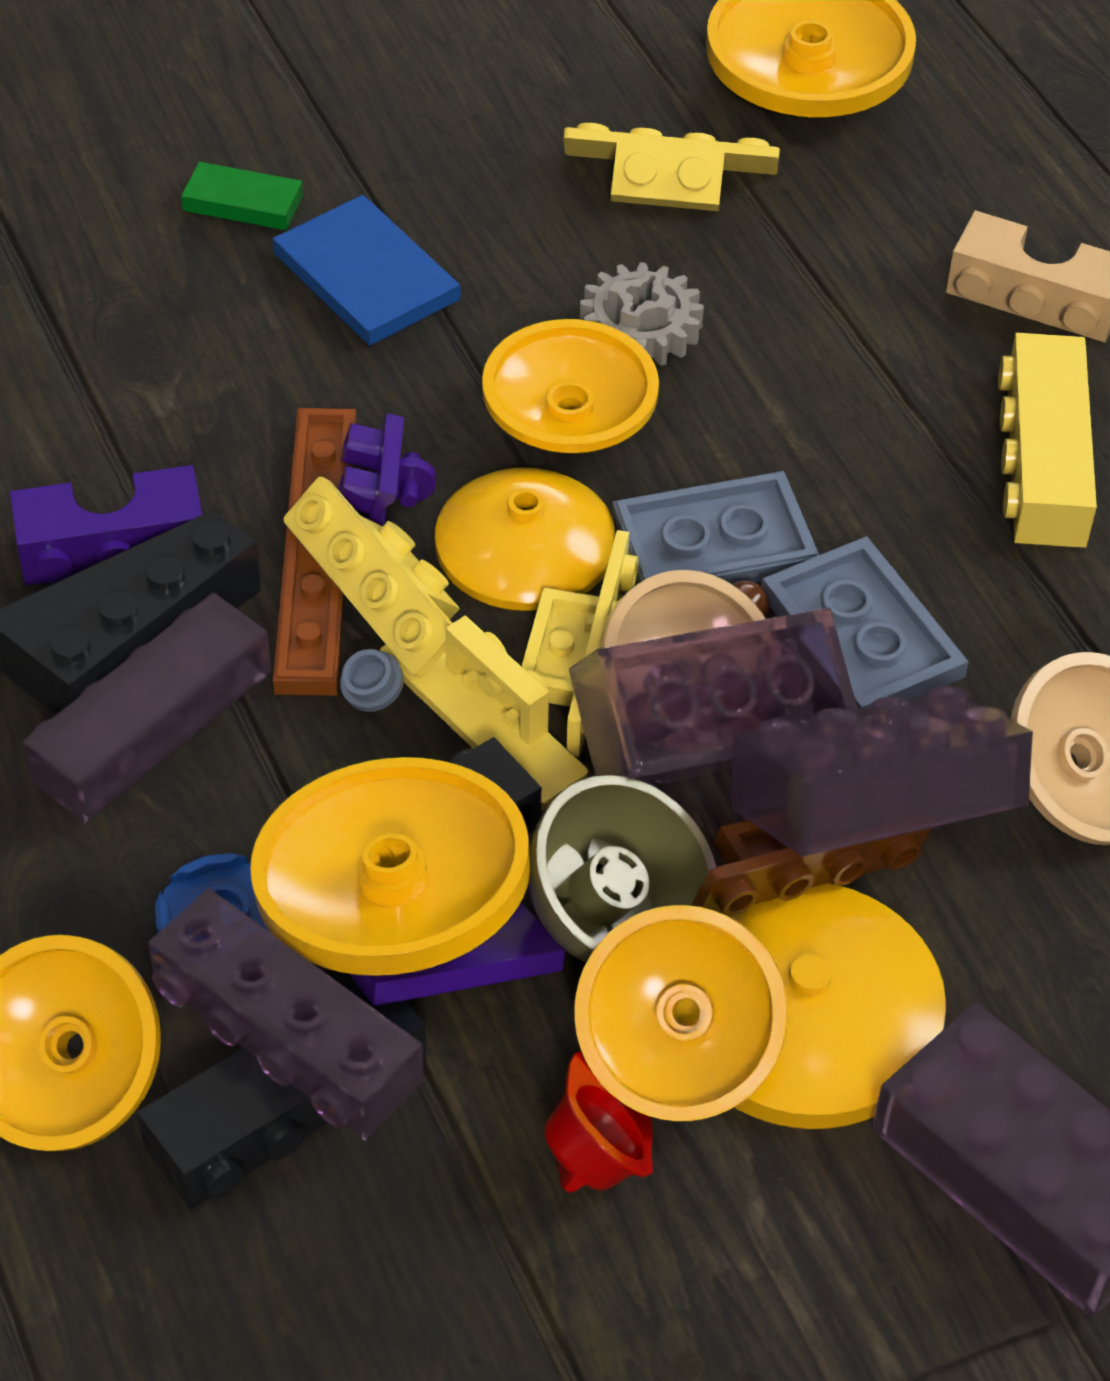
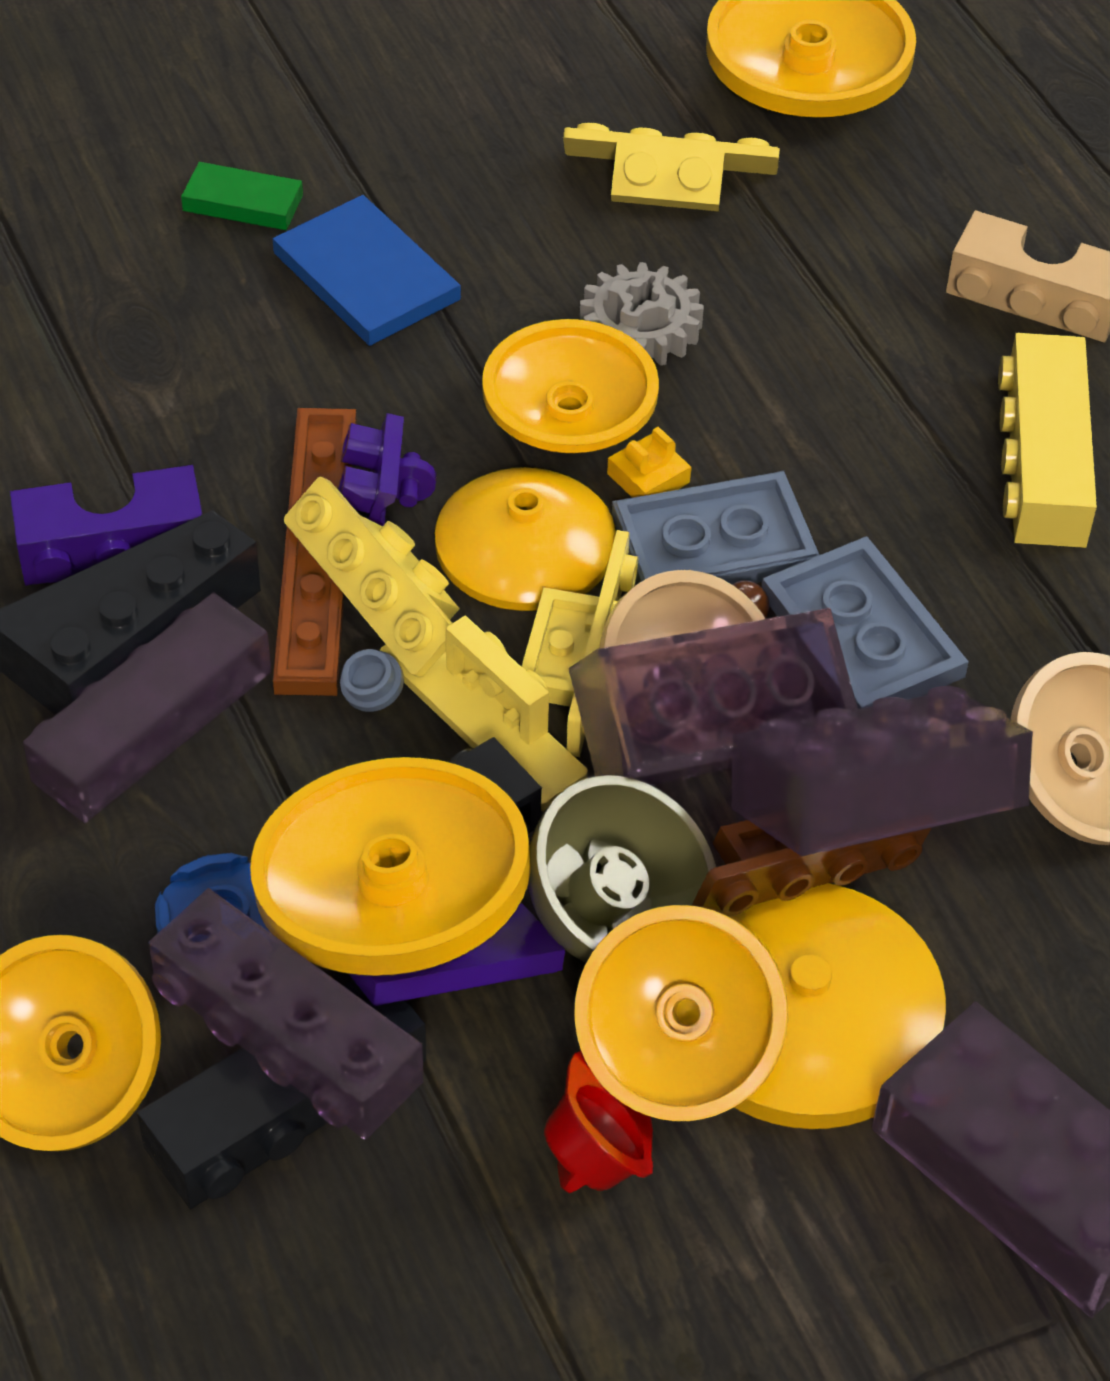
(649, 466): none -> yellow tile

